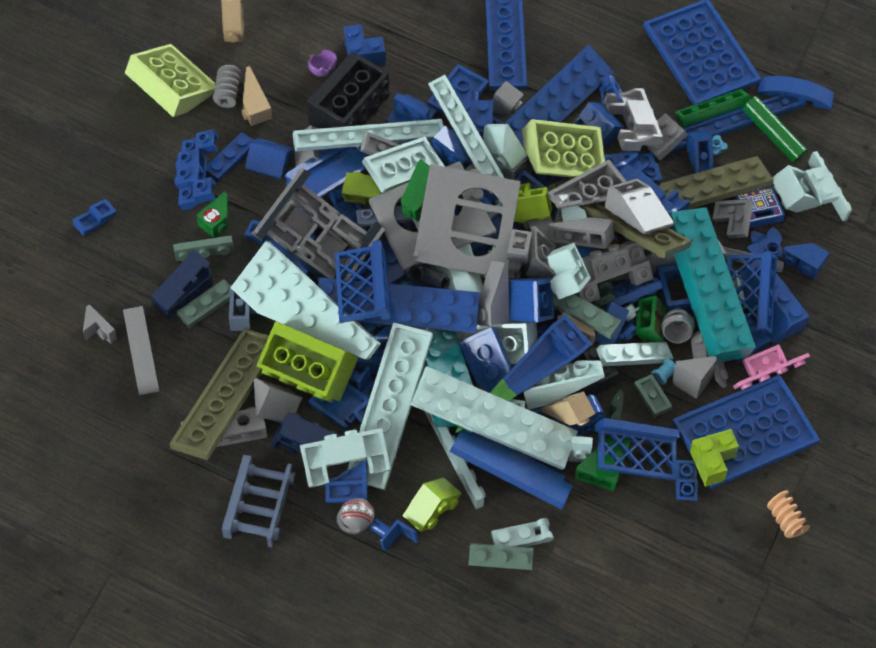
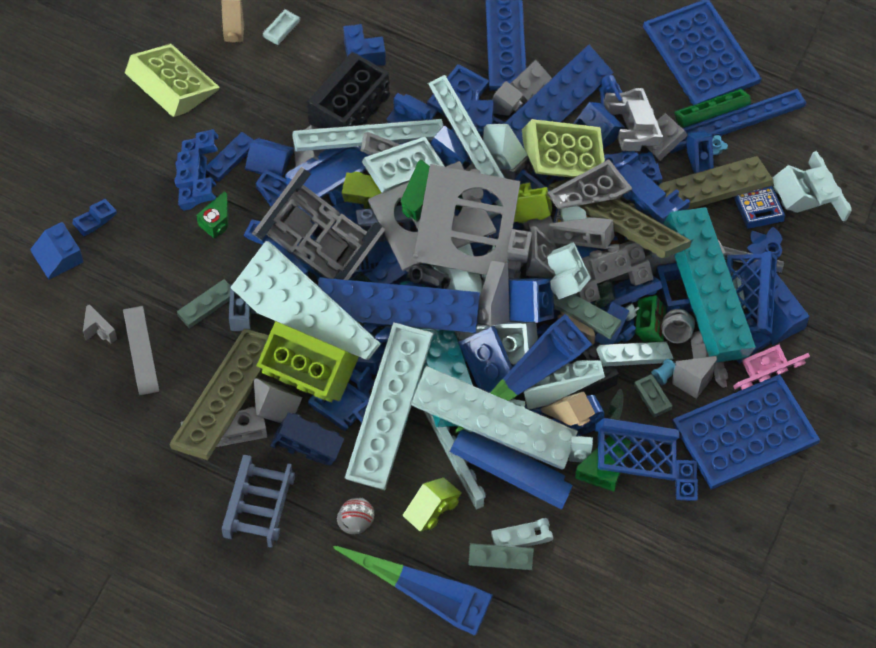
(56, 251): none -> blue slope
(183, 285): dark blue wedge -> none
(205, 247): sand green plate -> none
(226, 86): light grey piece -> none
(254, 101): tan slope -> none
(271, 186): none -> blue wing
(281, 27): none -> light aqua plate
(323, 64): medium lavender hair -> none
(344, 449): light aqua bracket -> none
(348, 485): blue wing -> none
(379, 284): blue fence -> none
(390, 534): blue bracket -> none
(452, 600): none -> blue plate
(531, 80): none -> light grey plate
(637, 206): slope -> none
(711, 453): lime brick -> none
(737, 213): light grey plate -> none
(774, 129): green brick -> none
(786, 516): light nougat piece -> none
(796, 88): blue slope -> none
(806, 258): blue slope -> none

